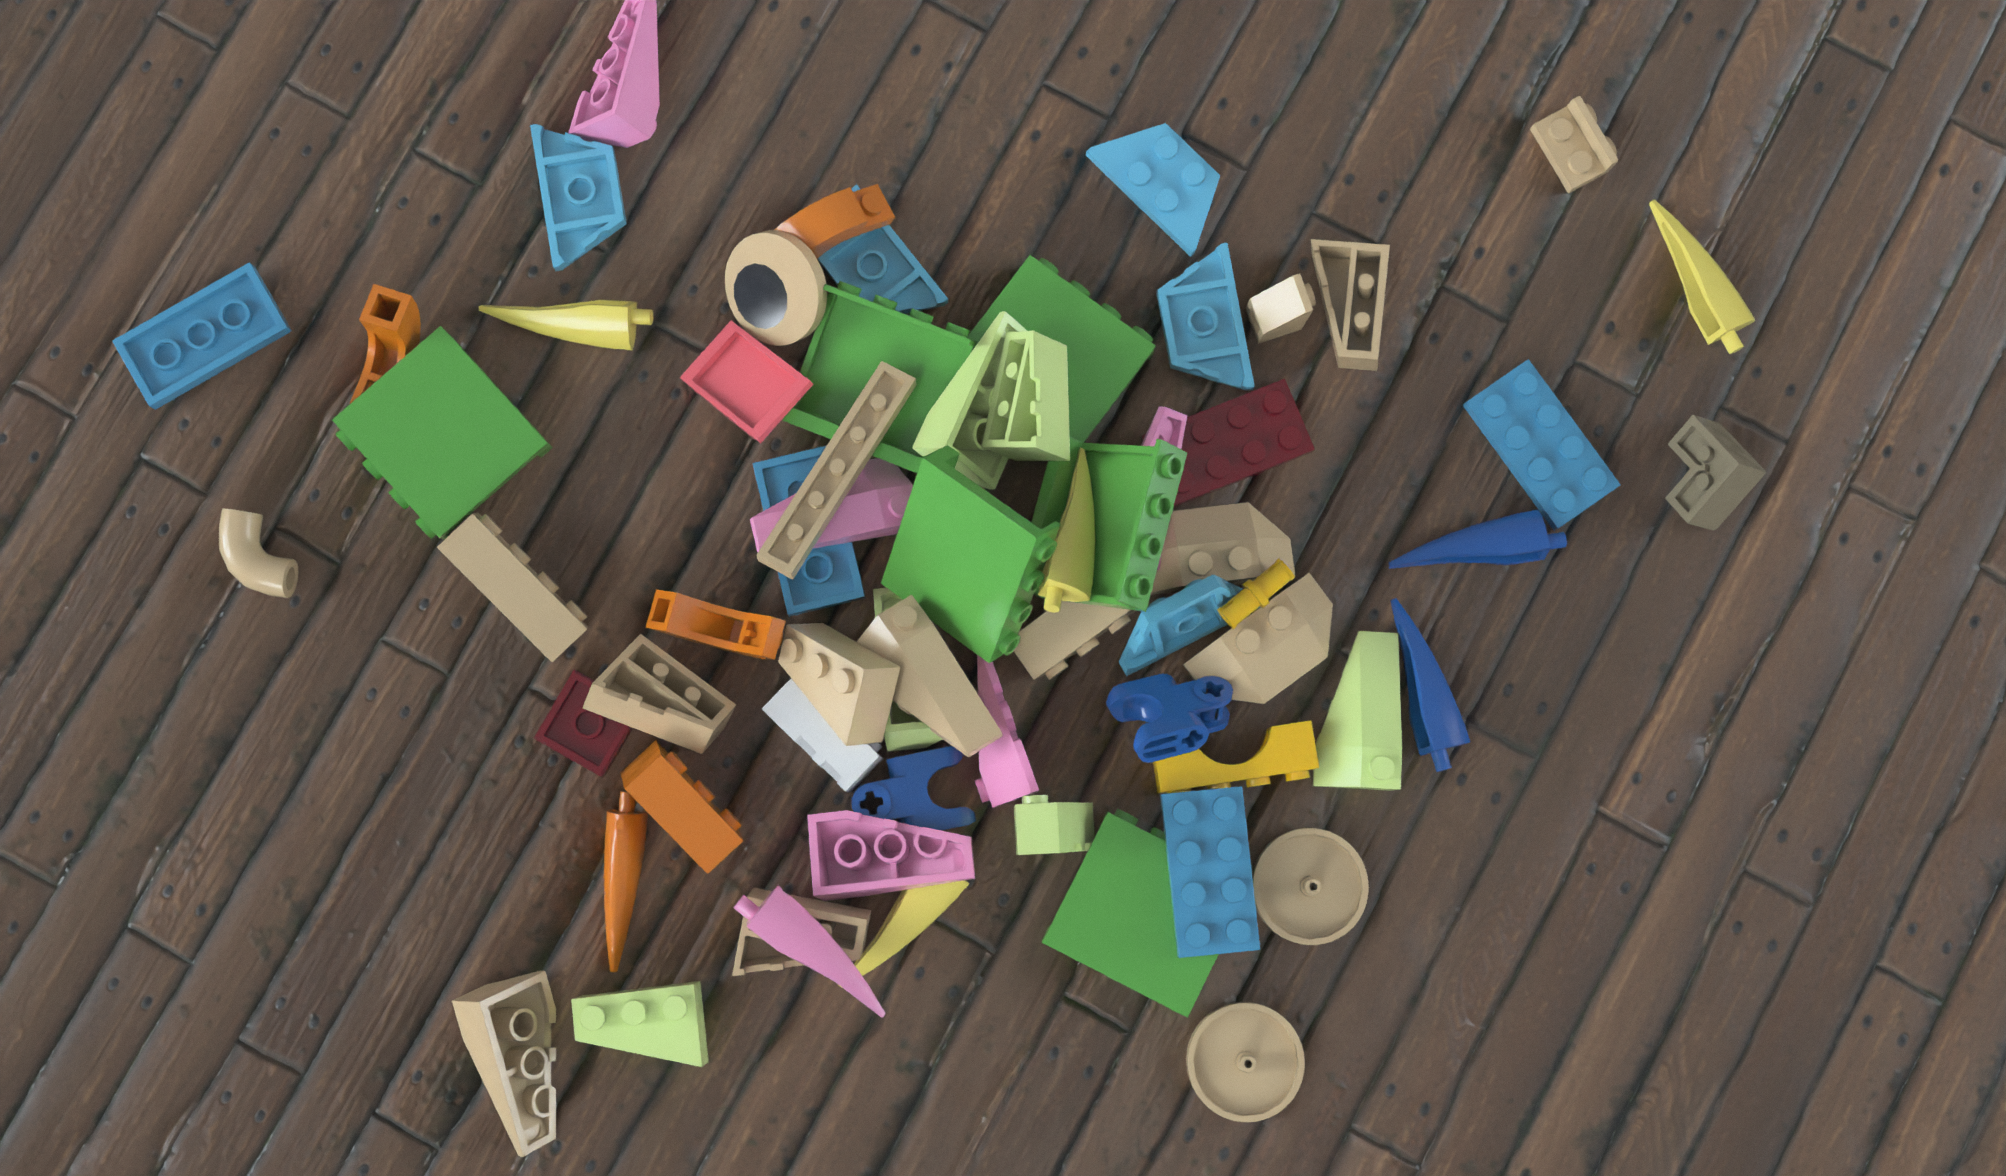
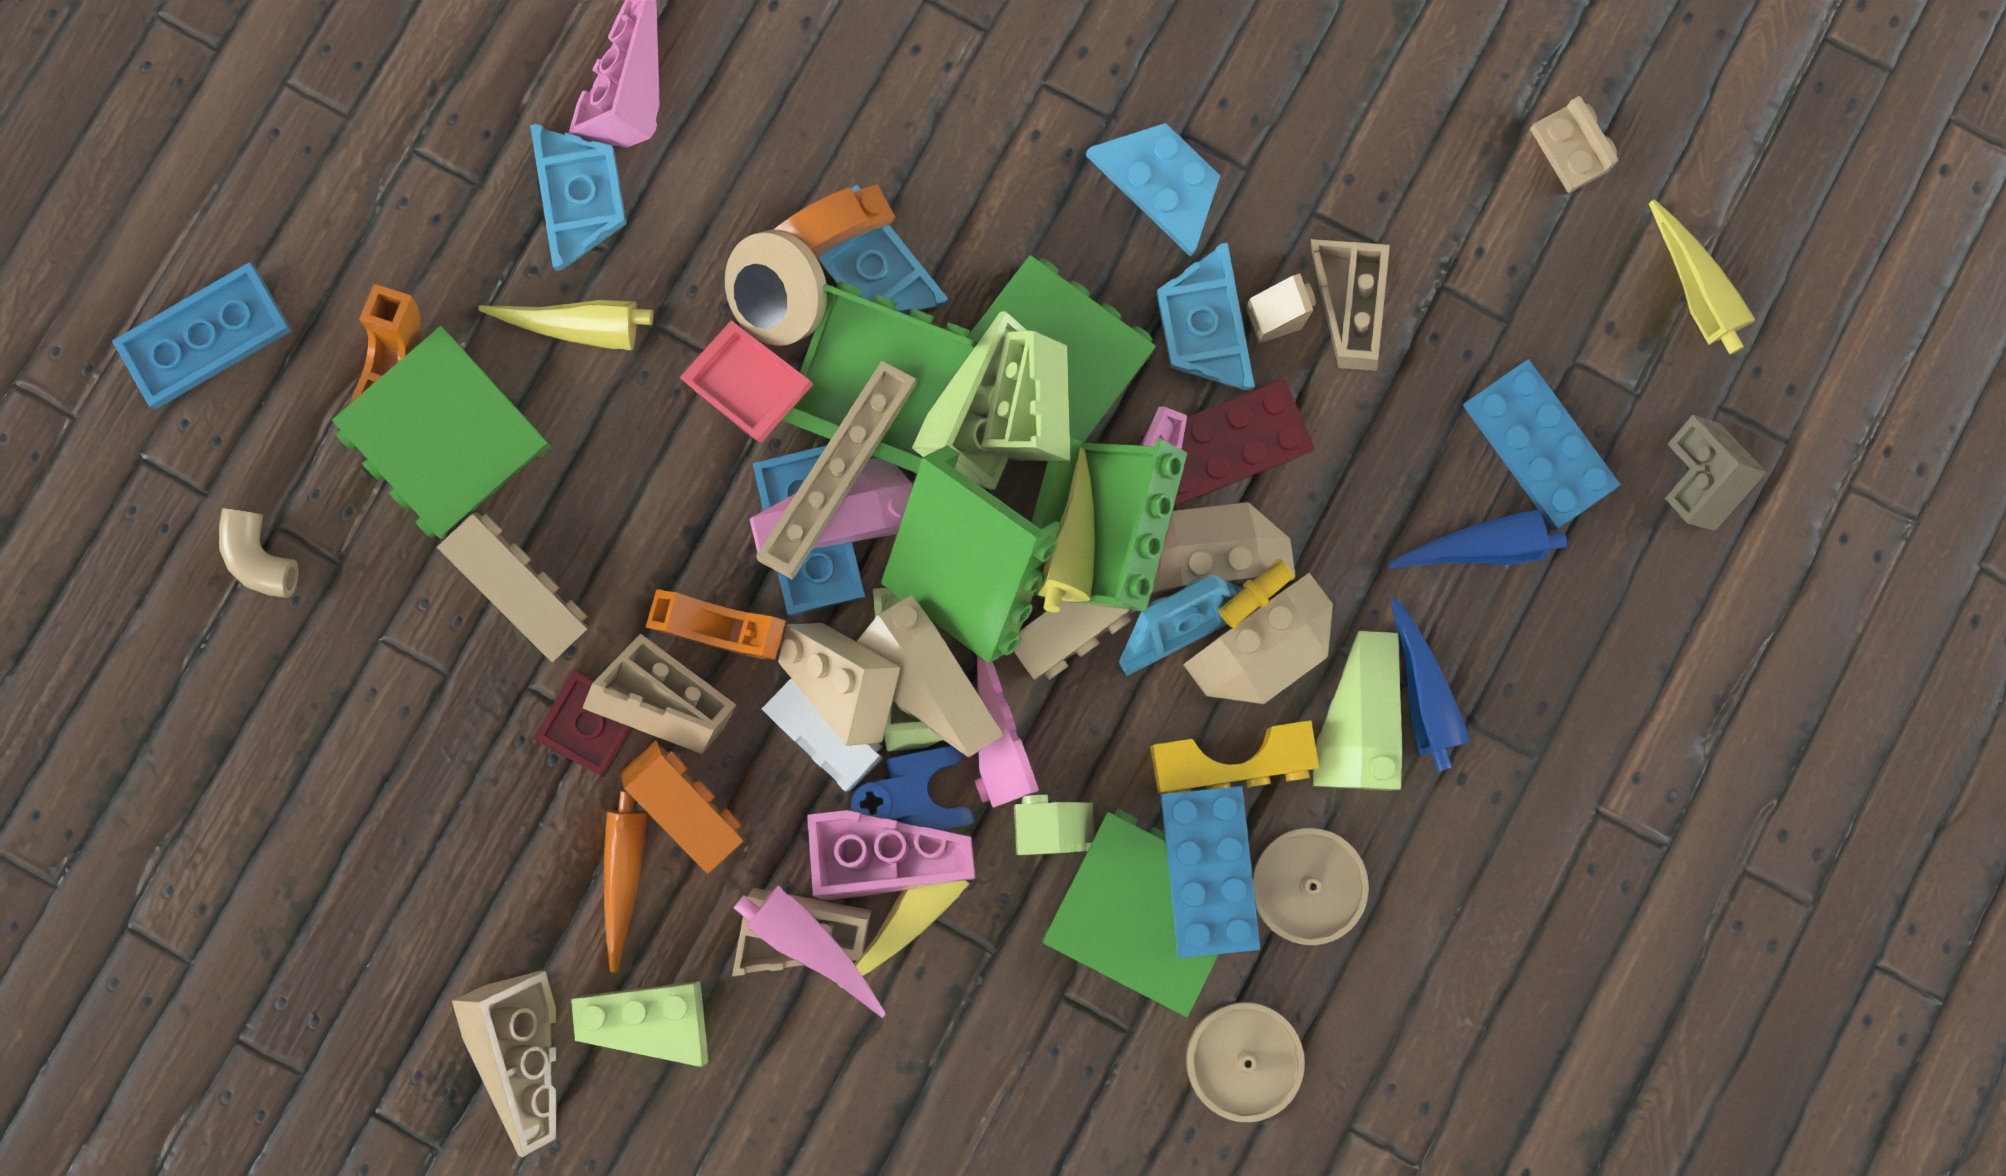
(1176, 713): blue piece -> none

